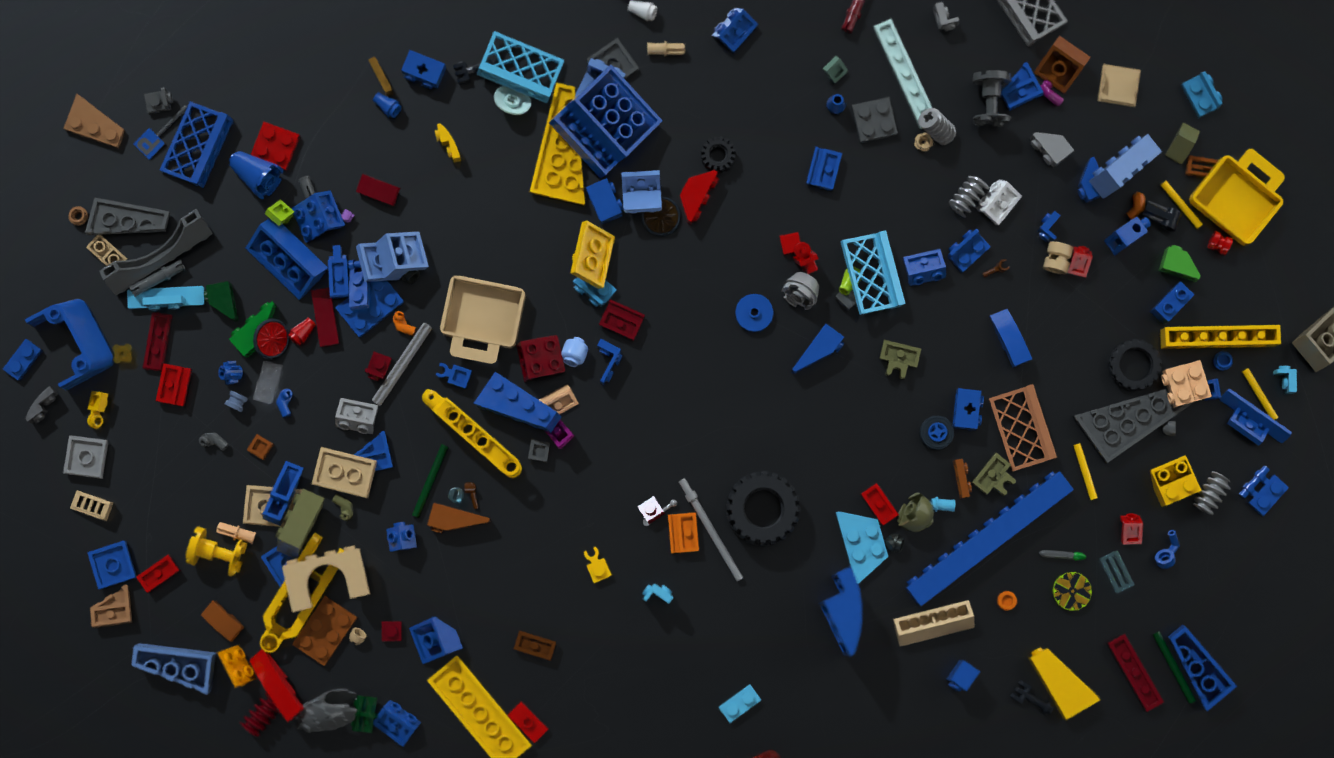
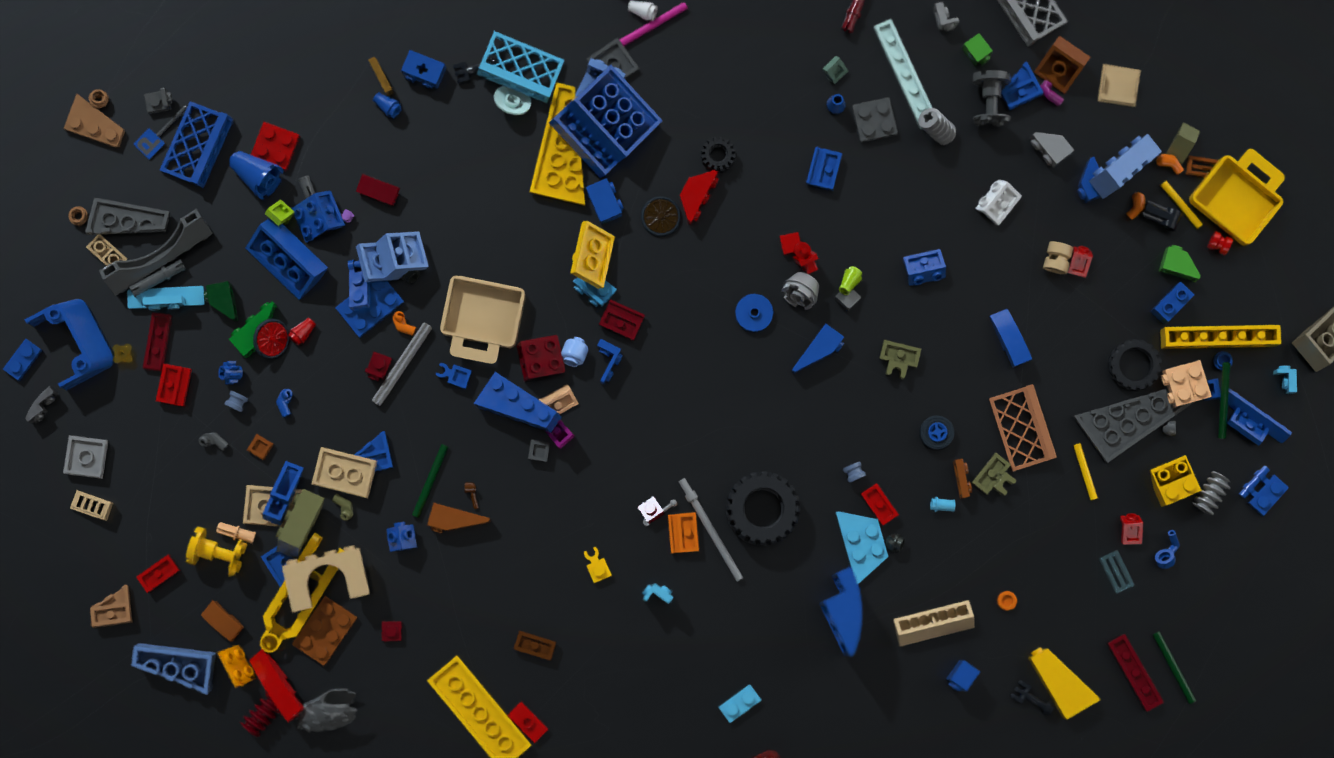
(97, 404): yellow plate -> none
(98, 94): none -> medium nougat plate
(112, 564): blue plate -> none
(268, 382): clear slope -> none
(325, 317): dark red tile -> none
(338, 274): blue hinge -> none
(356, 416): light grey bracket -> none
(357, 635): tan hinge -> none
(365, 713): dark green hips -> none
(396, 722): blue bracket -> none
(434, 639): blue slope -> none
(446, 139): yellow slope -> none
(460, 495): clear light blue hinge -> none
(491, 450): yellow piece -> none
(641, 191): medium blue bracket -> none
(653, 24): none -> dark pink bar
(666, 48): tan axle -> none
(735, 28): blue bracket -> none
(854, 472): none -> sand blue wheel
(886, 266): medium azure fence -> none
(916, 514): olive cylinder -> none
(923, 137): tan plate -> none
(961, 419): blue brick -> none
(967, 195): light grey piece -> none
(968, 251): blue bracket -> none
(977, 50): none -> bright green brick
(989, 538): blue brick -> none
(998, 267): reddish brown hand -> none
(1047, 222): blue bracket -> none
(1062, 555): dark grey piece -> none
(1072, 591): tile -> none
(1127, 234): blue torso -> none
(1169, 161): none -> orange arm
(1202, 94): dark azure bracket -> none
(1202, 670): blue wedge -> none
(1224, 400): none -> dark green bar
(1259, 393): yellow bar -> none

